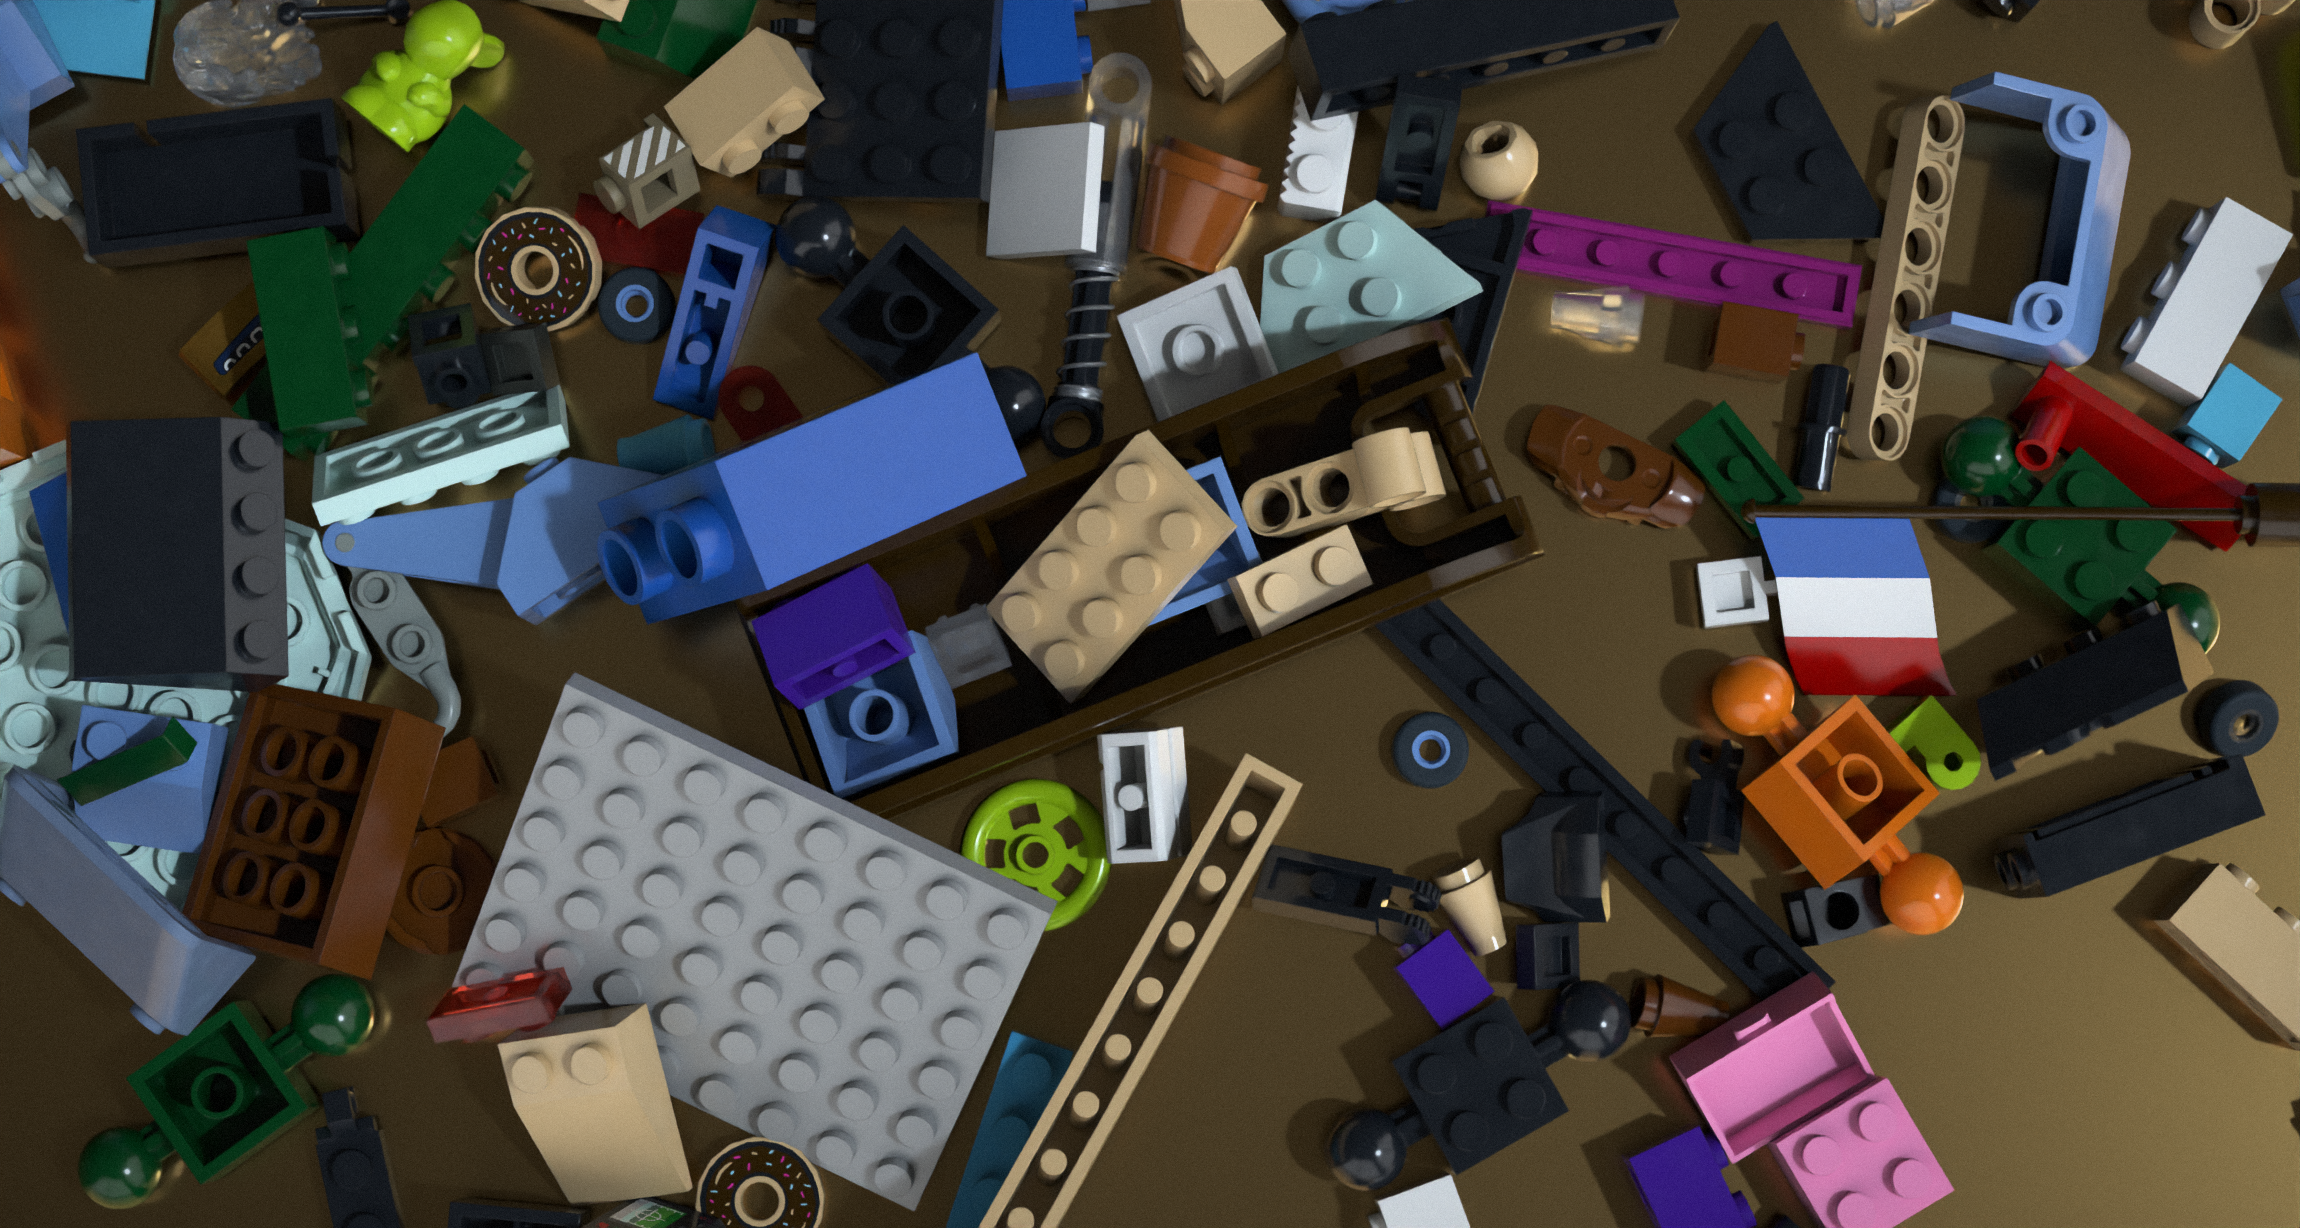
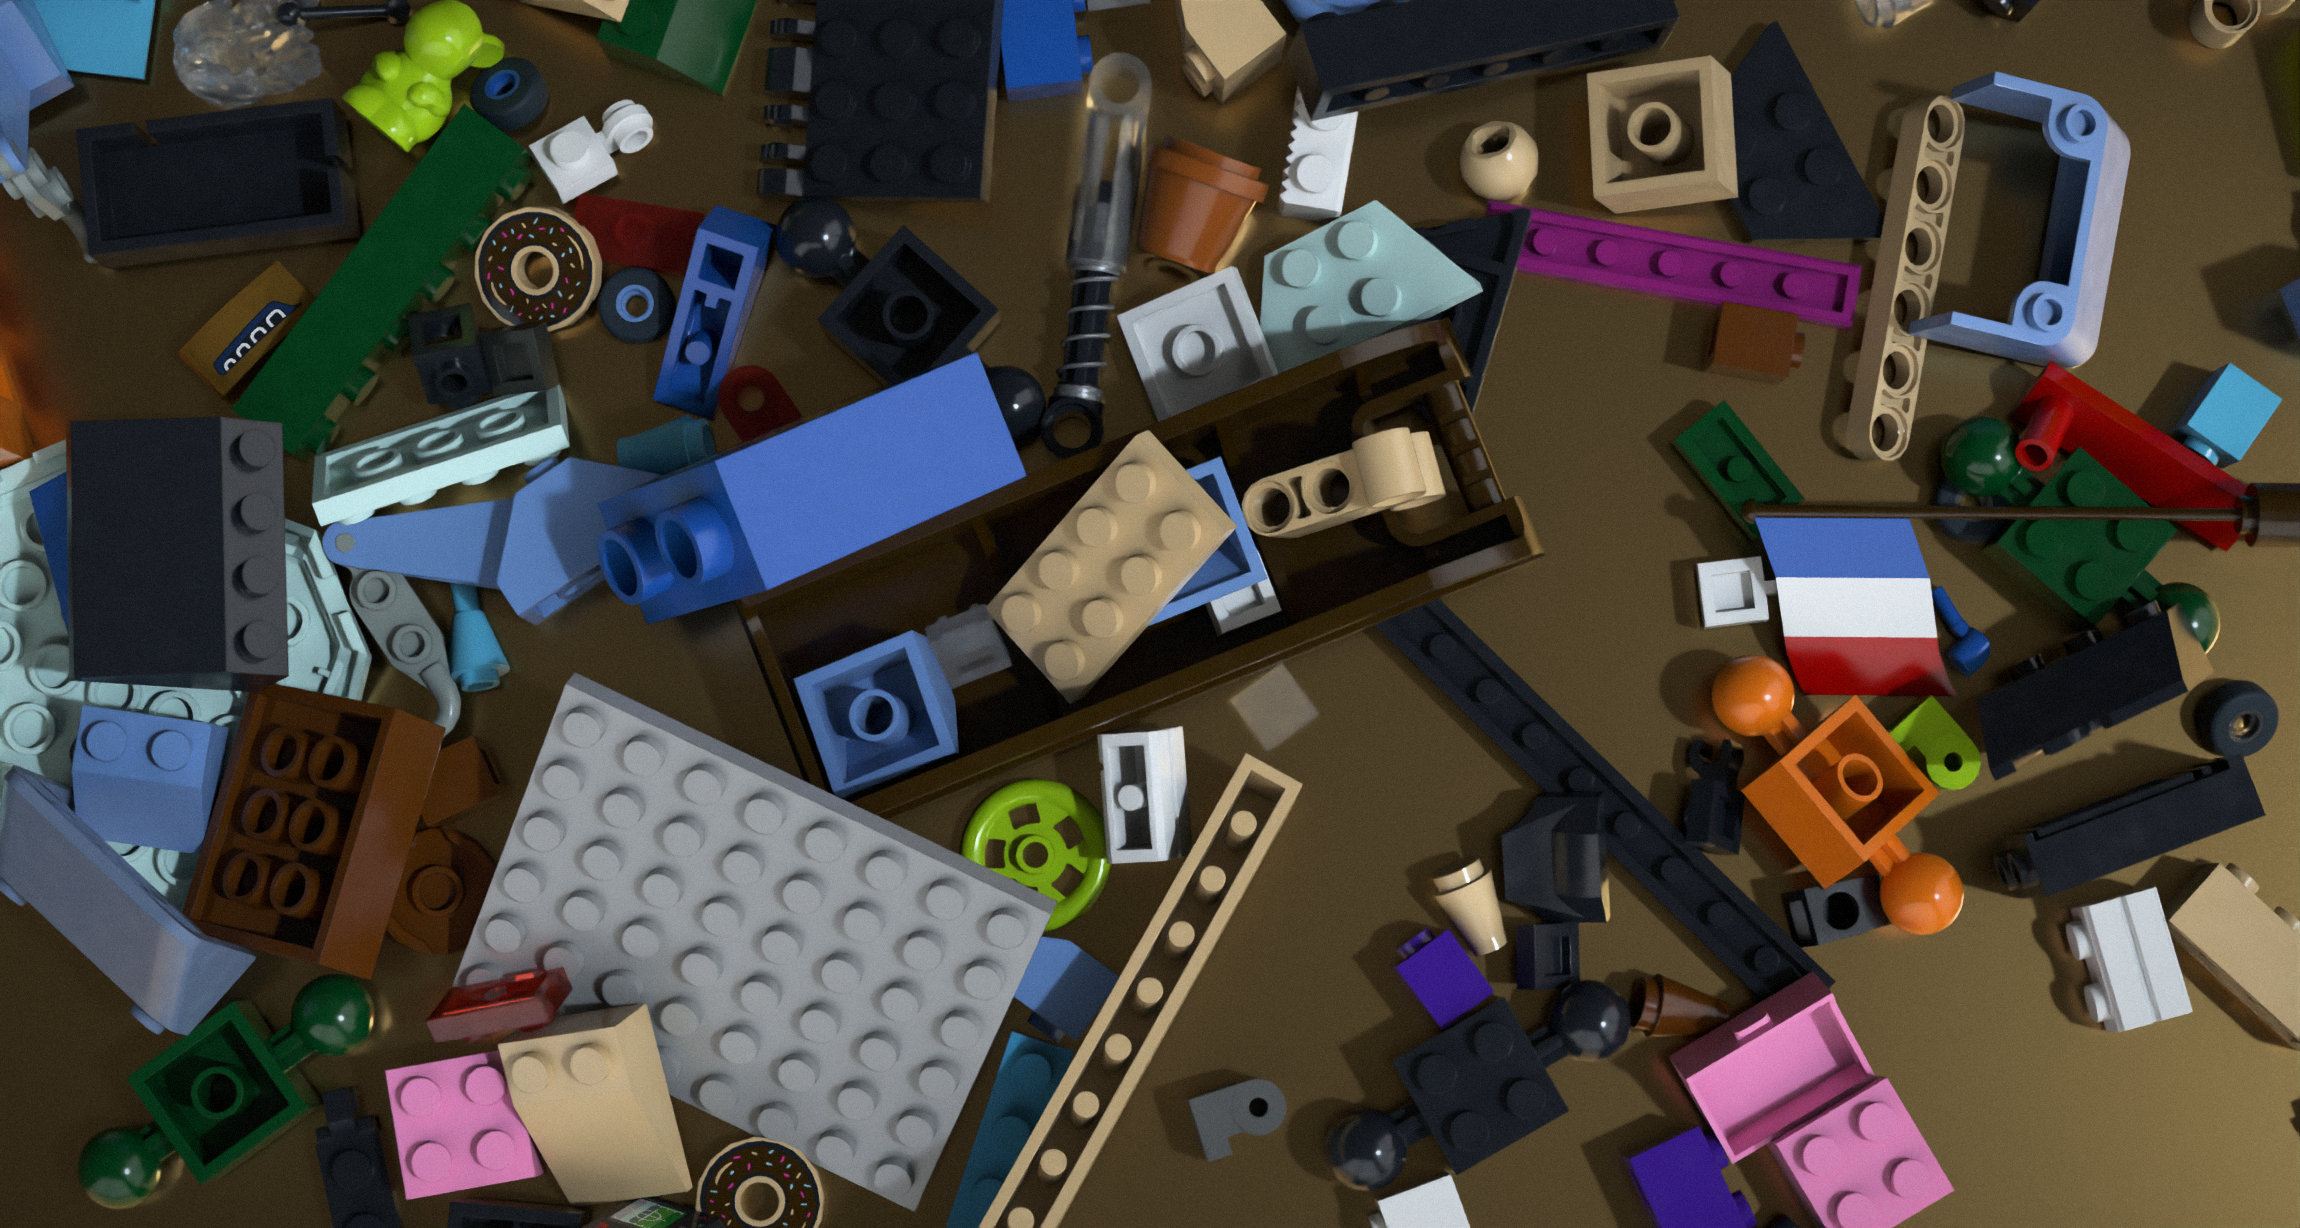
(131, 765): dark green piece -> none
(310, 332): dark green brick -> none
(459, 1126): none -> bright pink brick
(474, 651): none -> medium azure cone
(517, 106): none -> black wheel
(580, 159): none -> white plate
(647, 174): dark tan brick -> none
(744, 103): tan brick -> none
(832, 636): dark purple brick -> none
(1045, 191): white tile -> none
(1064, 988): none -> medium blue slope
(1240, 1107): none -> dark grey leg
(1274, 707): none -> clear tile
(1300, 581): tan plate -> none
(1344, 894): black hinge -> none
(1418, 141): black plate -> none
(1430, 773): black wheel -> none
(1569, 449): reddish brown piece -> none
(1601, 314): clear cone -> none
(1662, 135): none -> tan brick
(1822, 427): black axle -> none
(1972, 646): none -> blue hand
(2128, 960): none -> white brick
(2203, 300): white brick -> none

